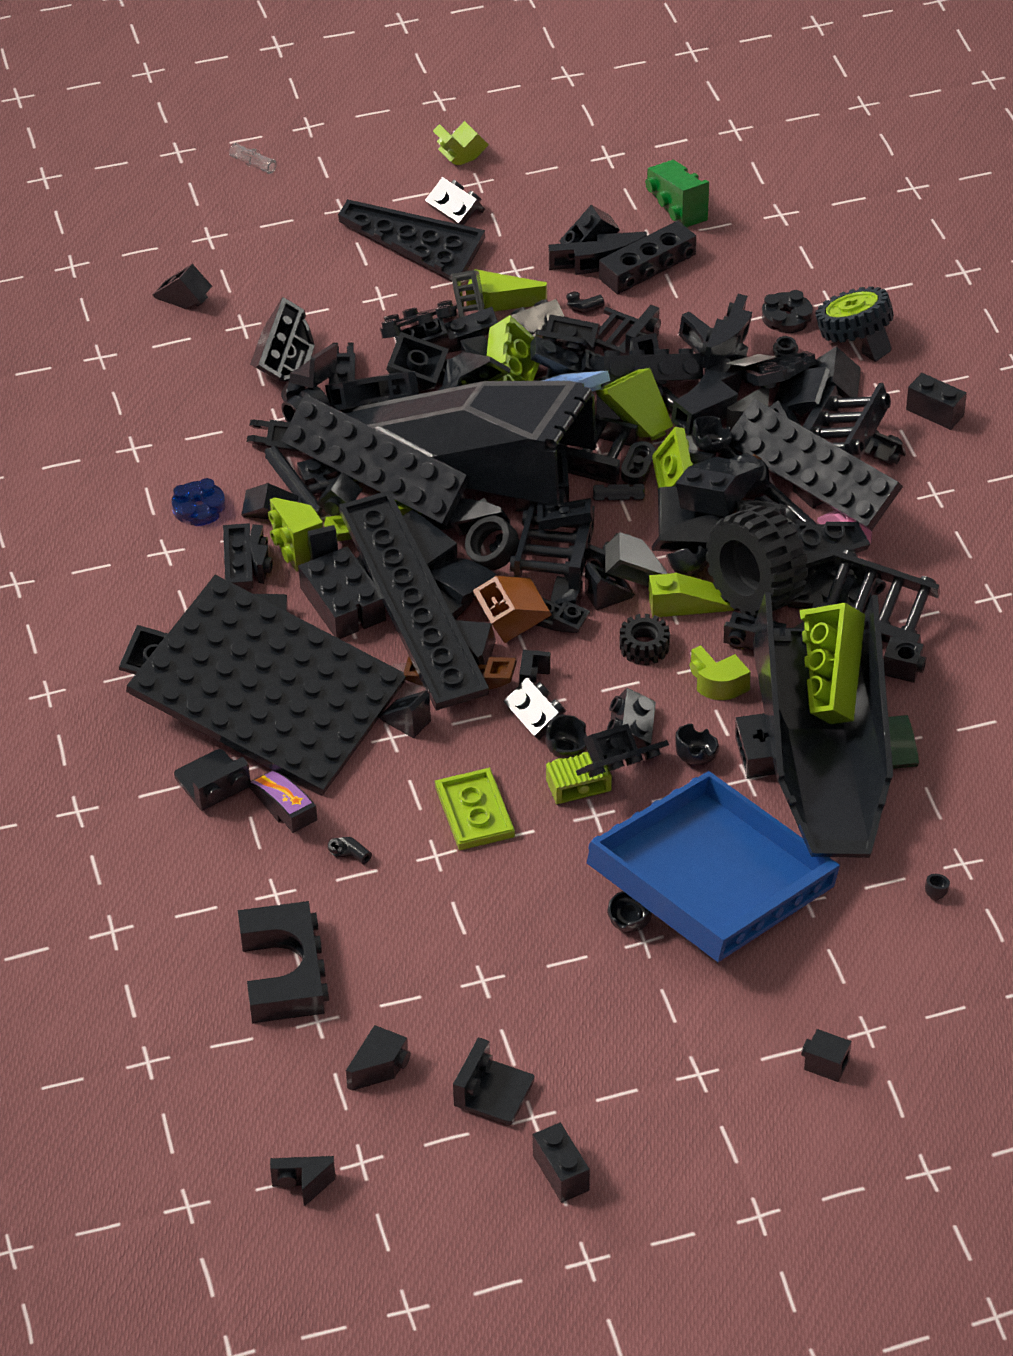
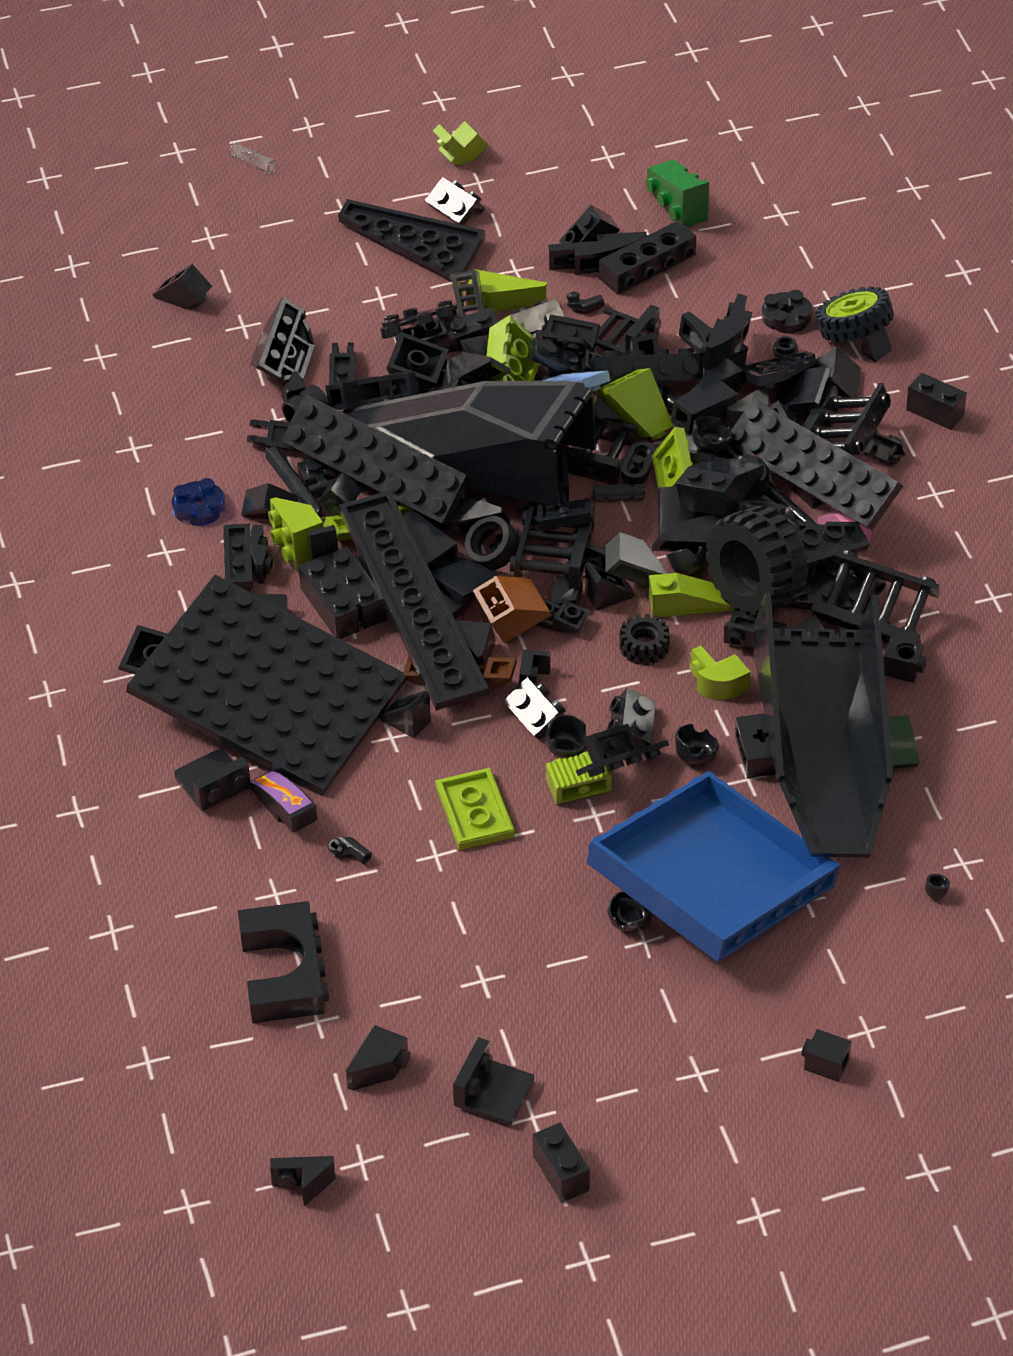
(318, 369): black panel -> none
(751, 360): white sticker -> none
(833, 660): lime wedge -> none

